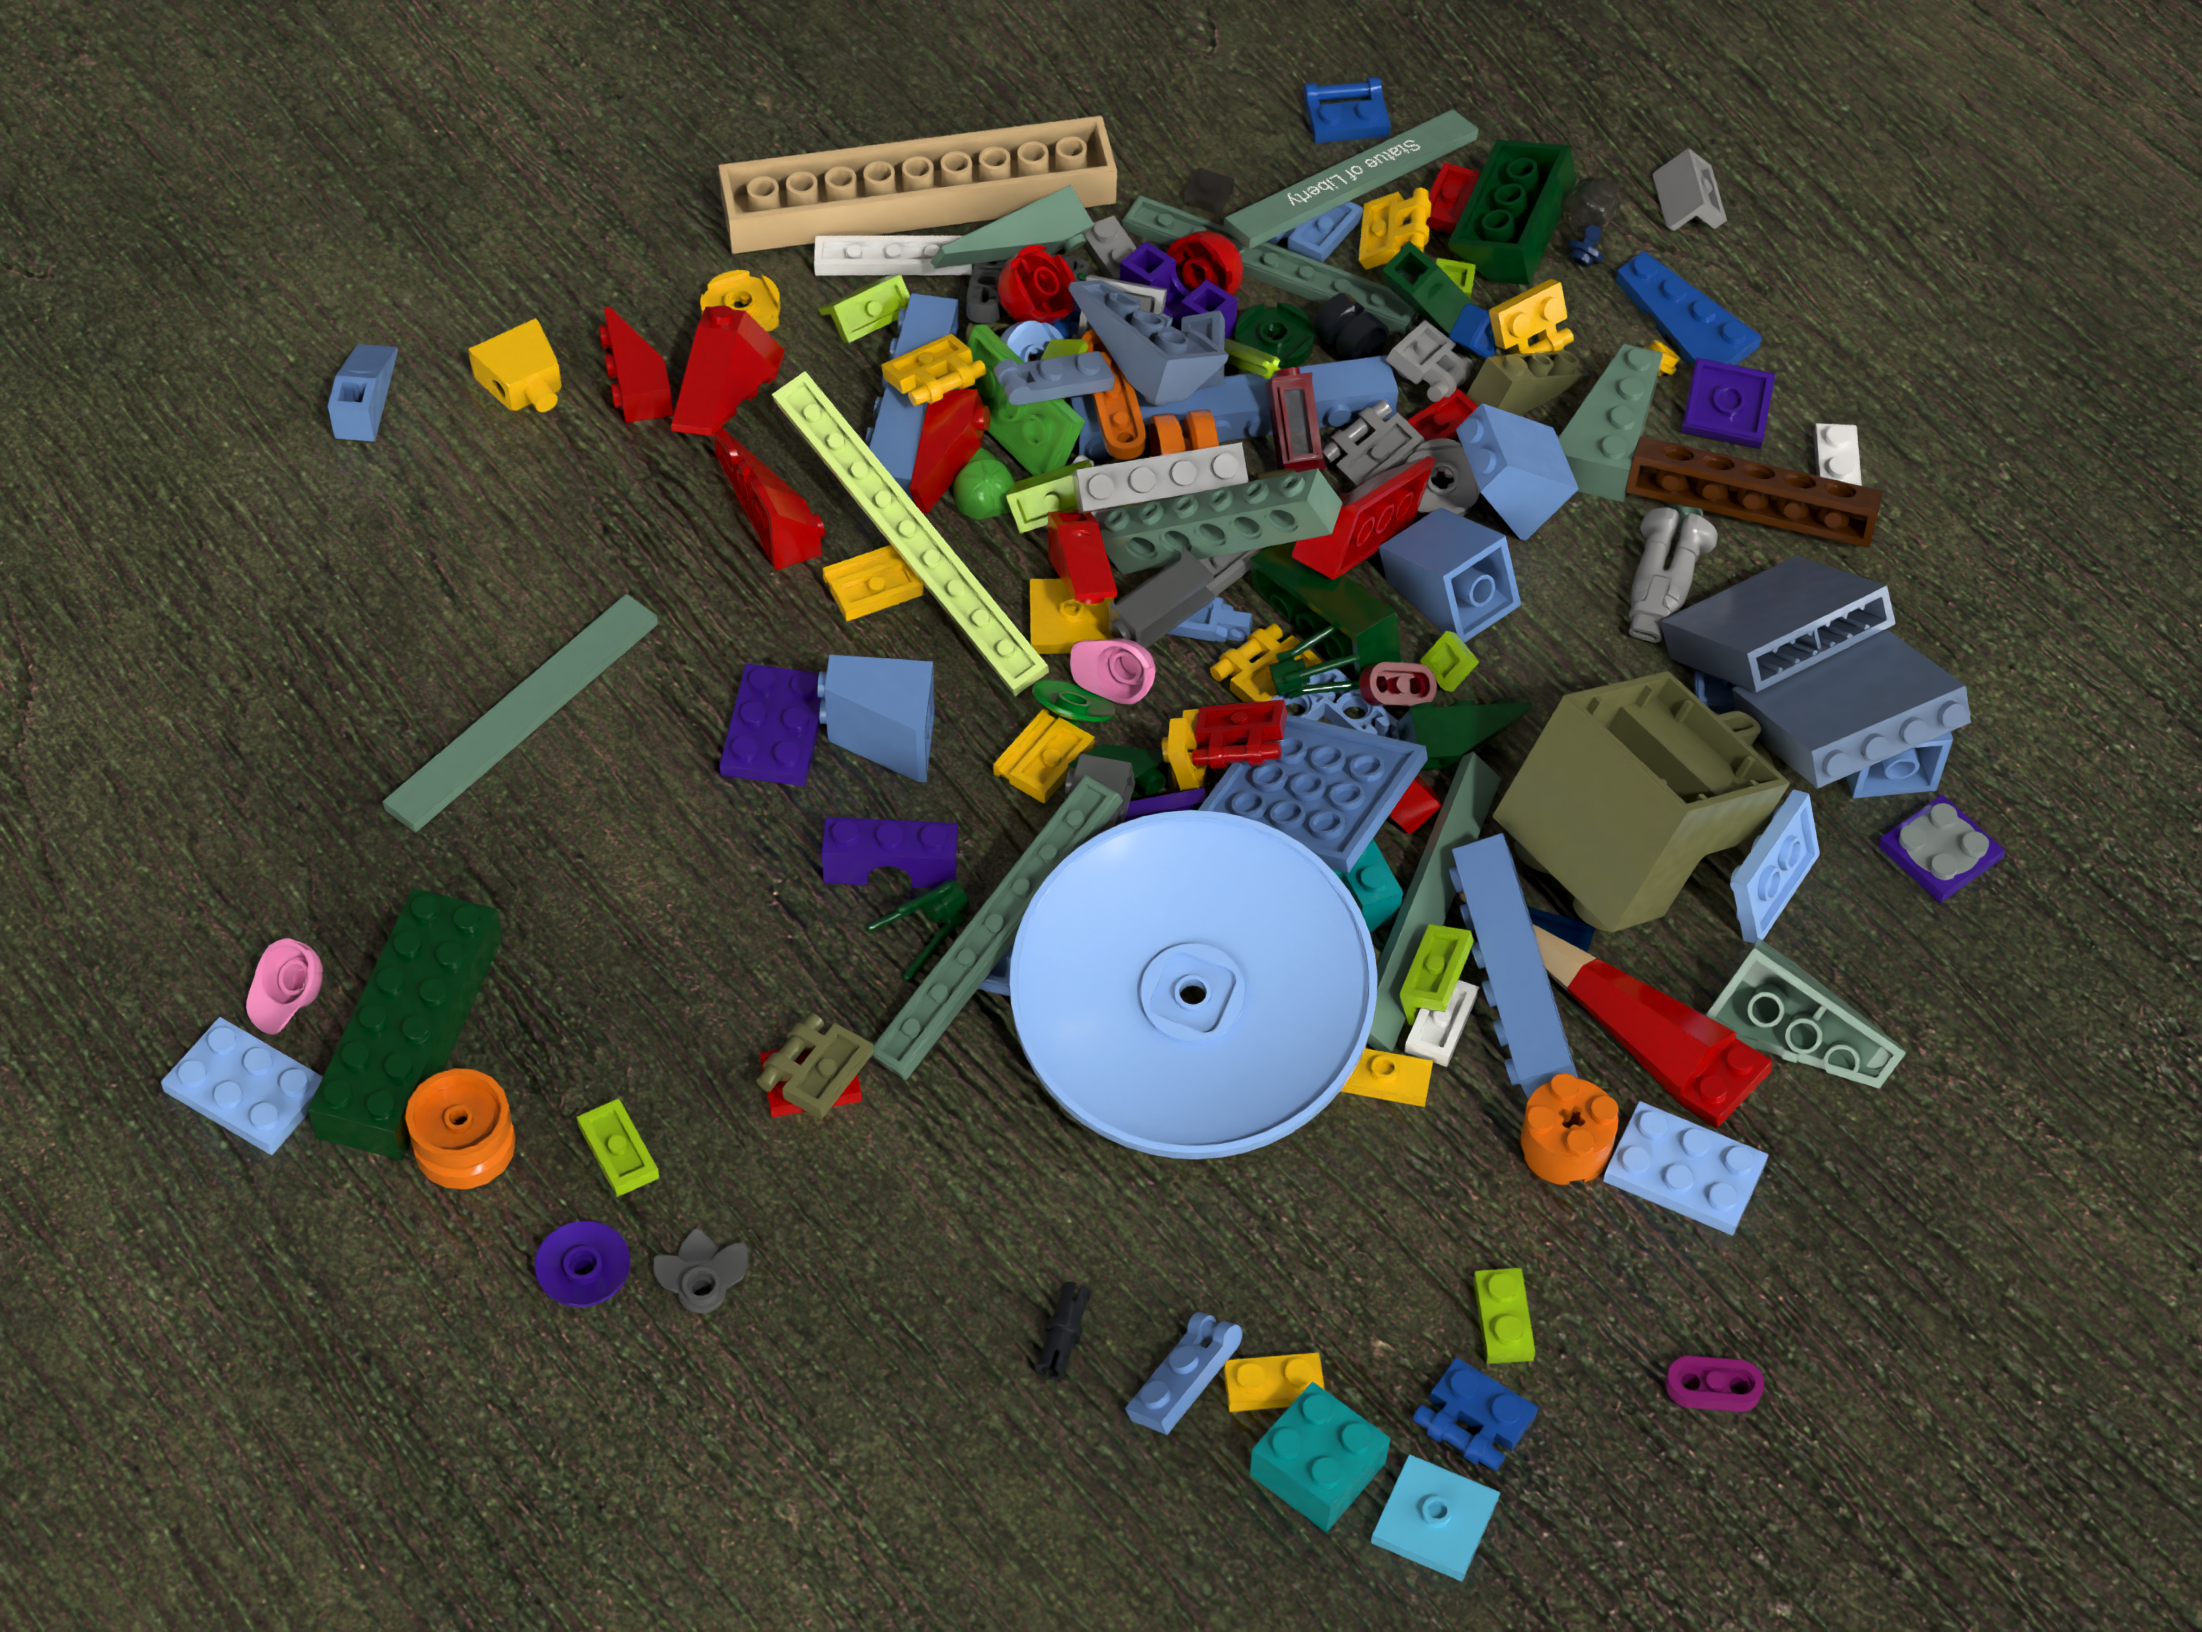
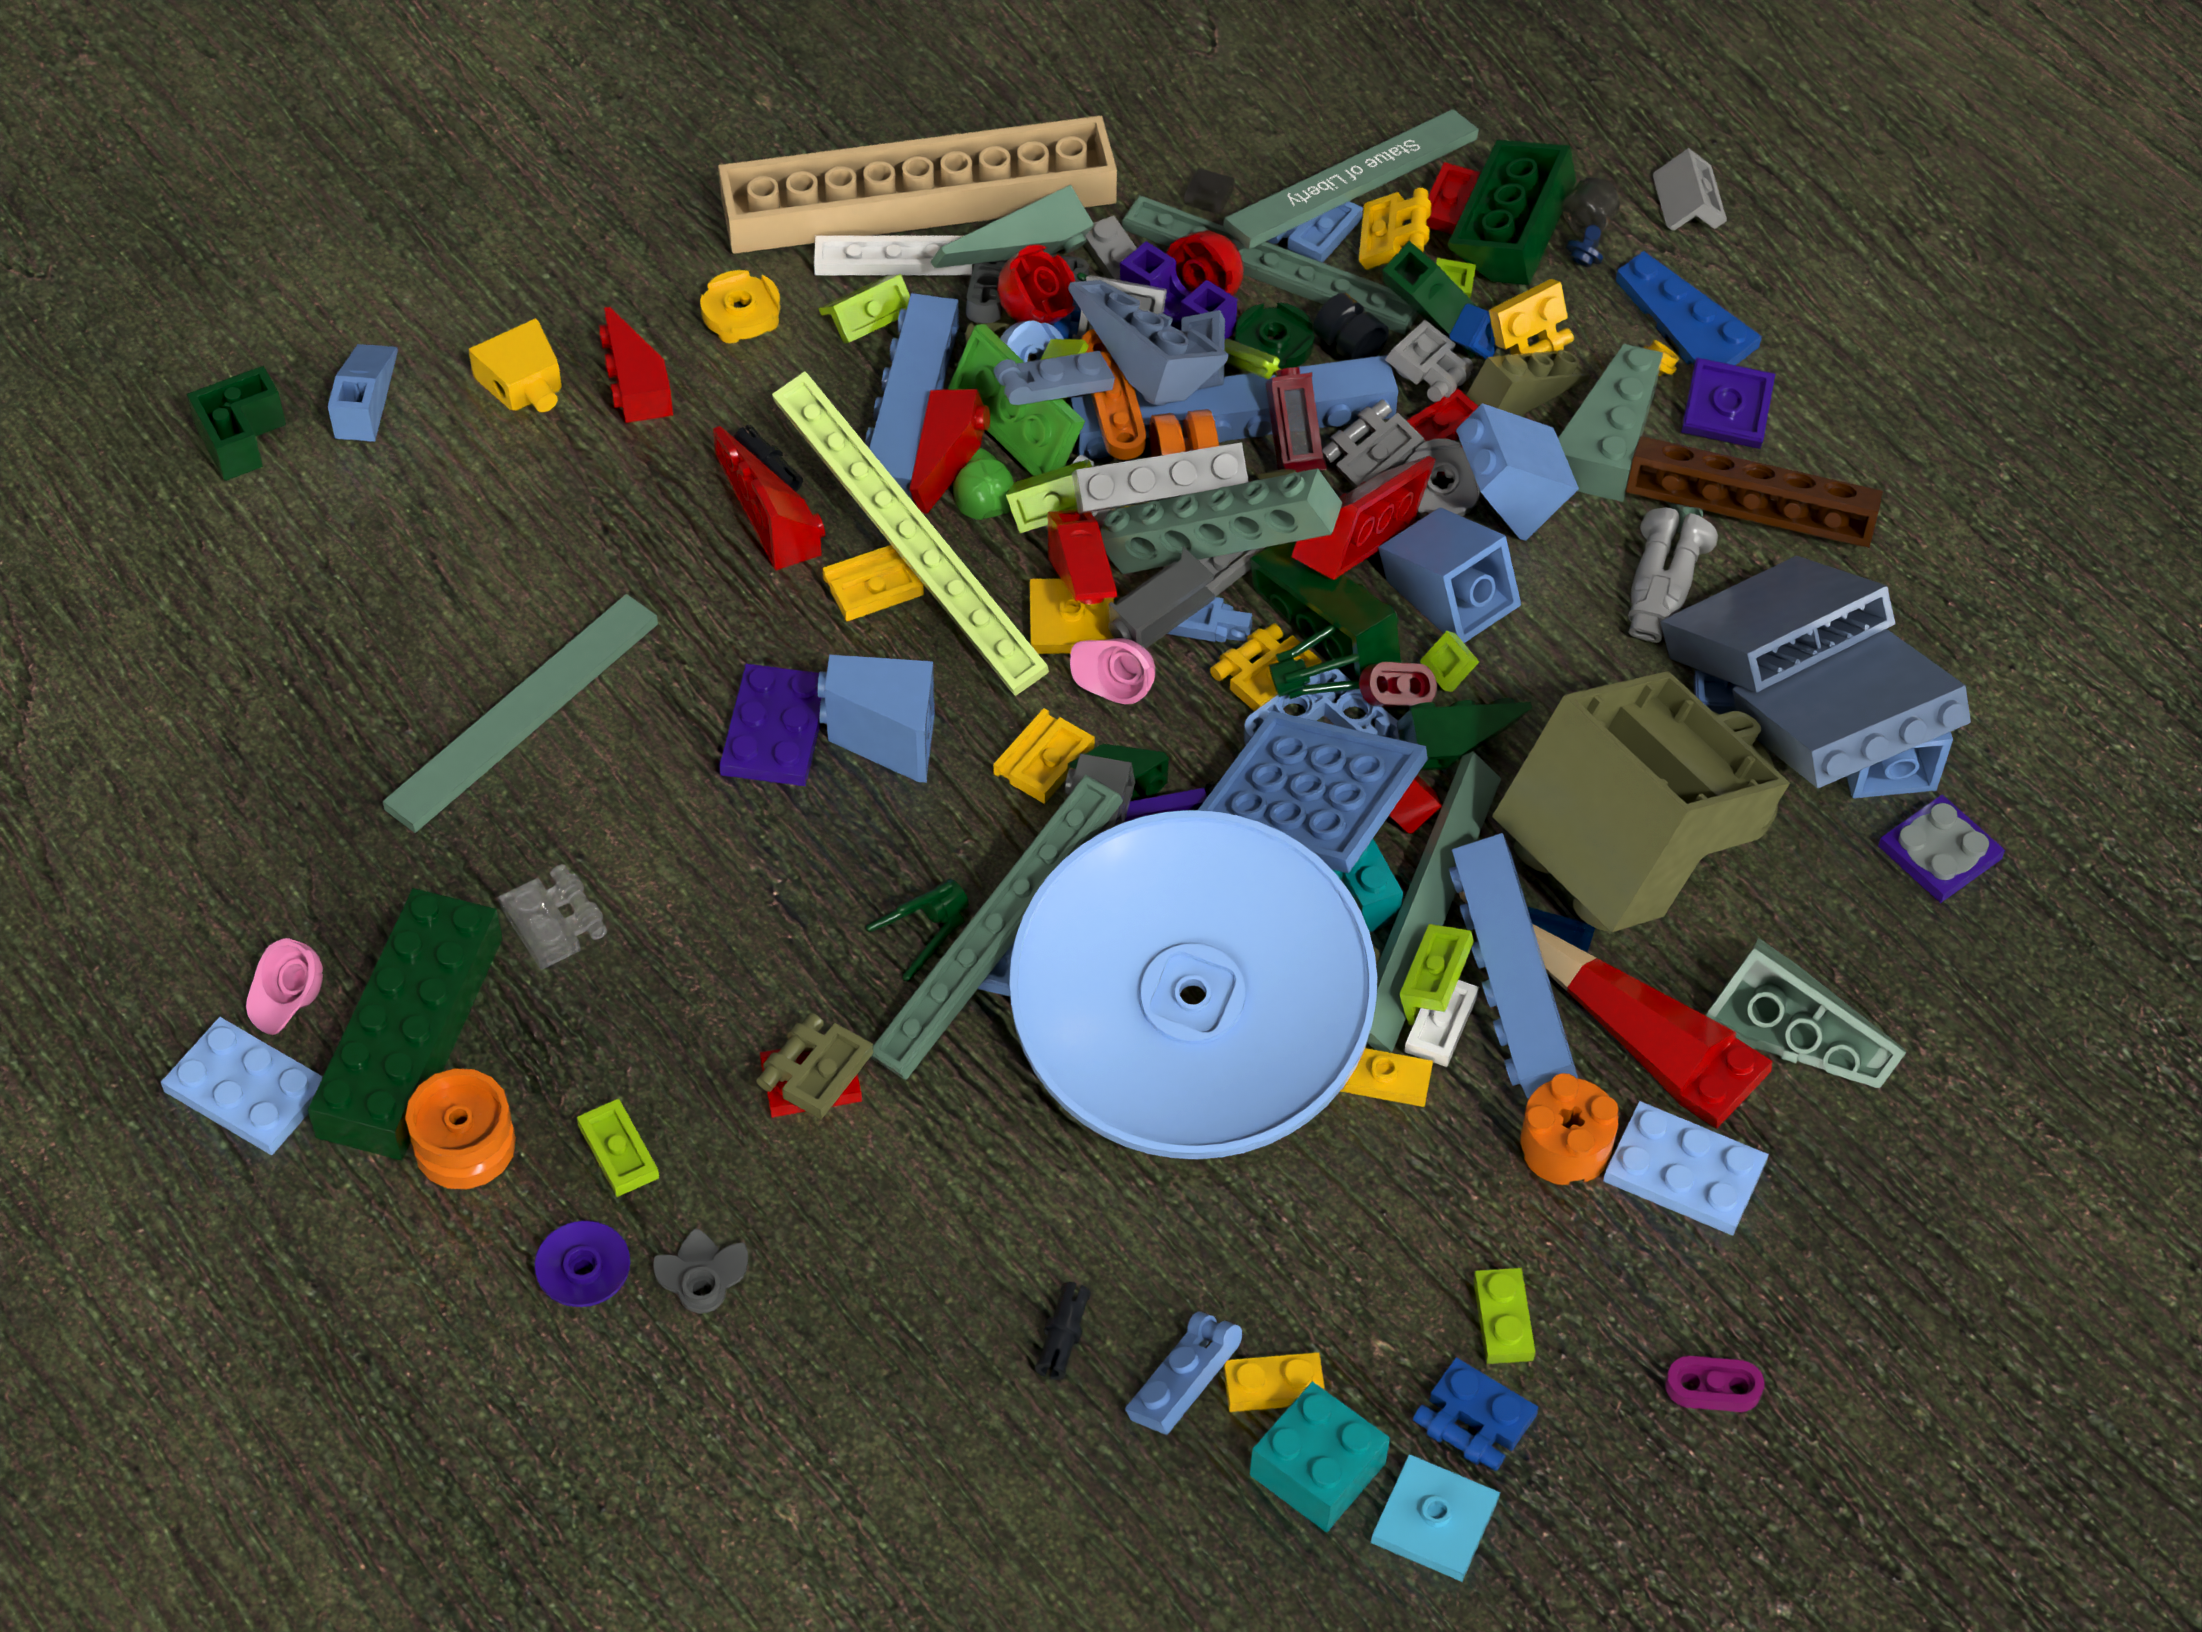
(233, 415): none -> dark green brick
(540, 923): none -> clear plate
(724, 368): red wedge -> none
(769, 456): none -> black pin
(919, 847): dark purple arch -> none
(933, 370): yellow plate -> none
(1073, 702): green dish -> none
(1178, 751): yellow plate -> none
(1238, 724): red plate -> none
(1346, 119): blue plate -> none
(1775, 866): light blue plate -> none
(1837, 452): white plate -> none

